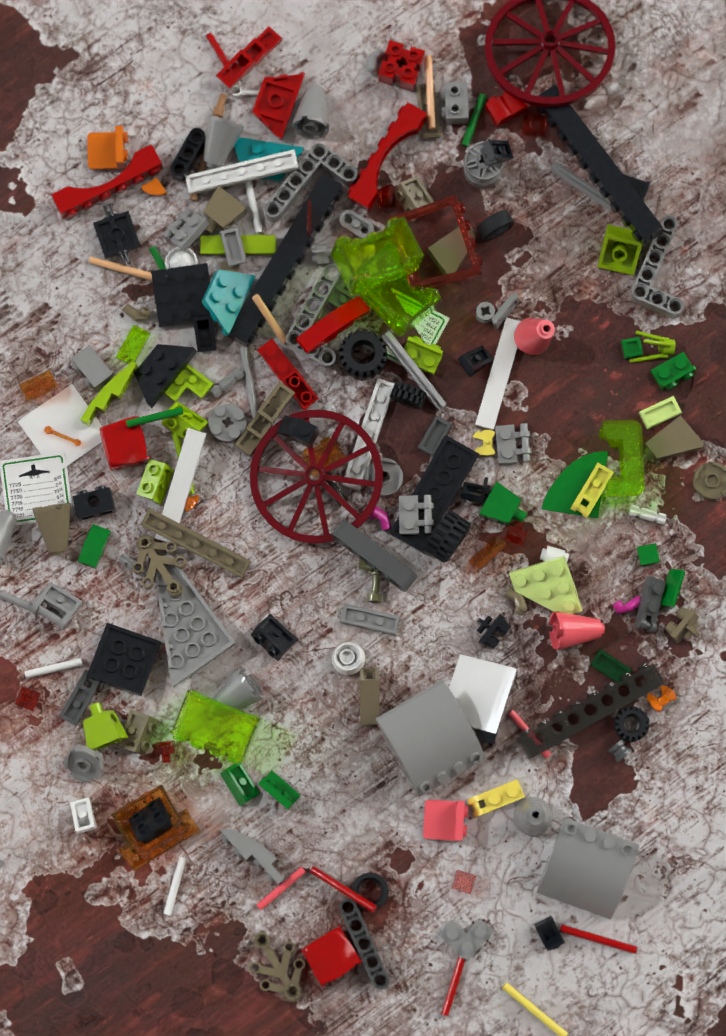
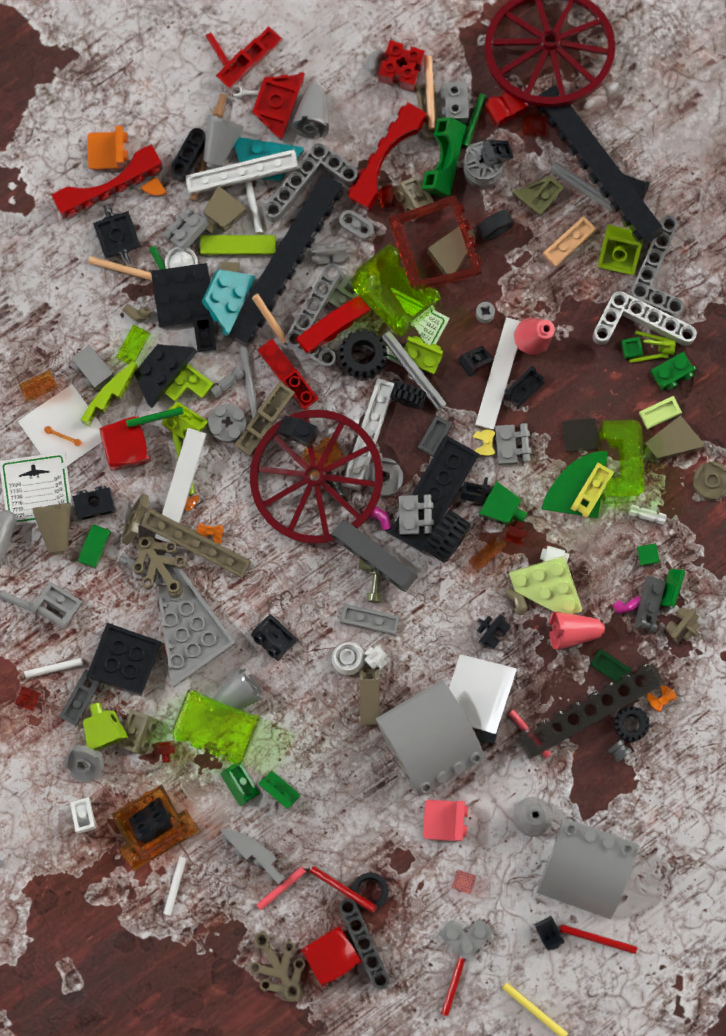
(131, 527): none -> dark tan tile
(155, 481): lime bracket -> none
(216, 532): none -> orange piece
(233, 247): light grey tile -> none
(309, 218): clear red piece -> none
(375, 657): none -> white gear
(377, 257): clear neon green windscreen -> none
(449, 136): none -> green arch
(496, 798): light yellow plate -> none
(505, 310): light grey tile -> none
(524, 387): none -> black hinge
(540, 194): none -> olive wing
(569, 241): none -> light nougat tile
(580, 435): none -> clear smoke piece
(642, 319): none -> white beam

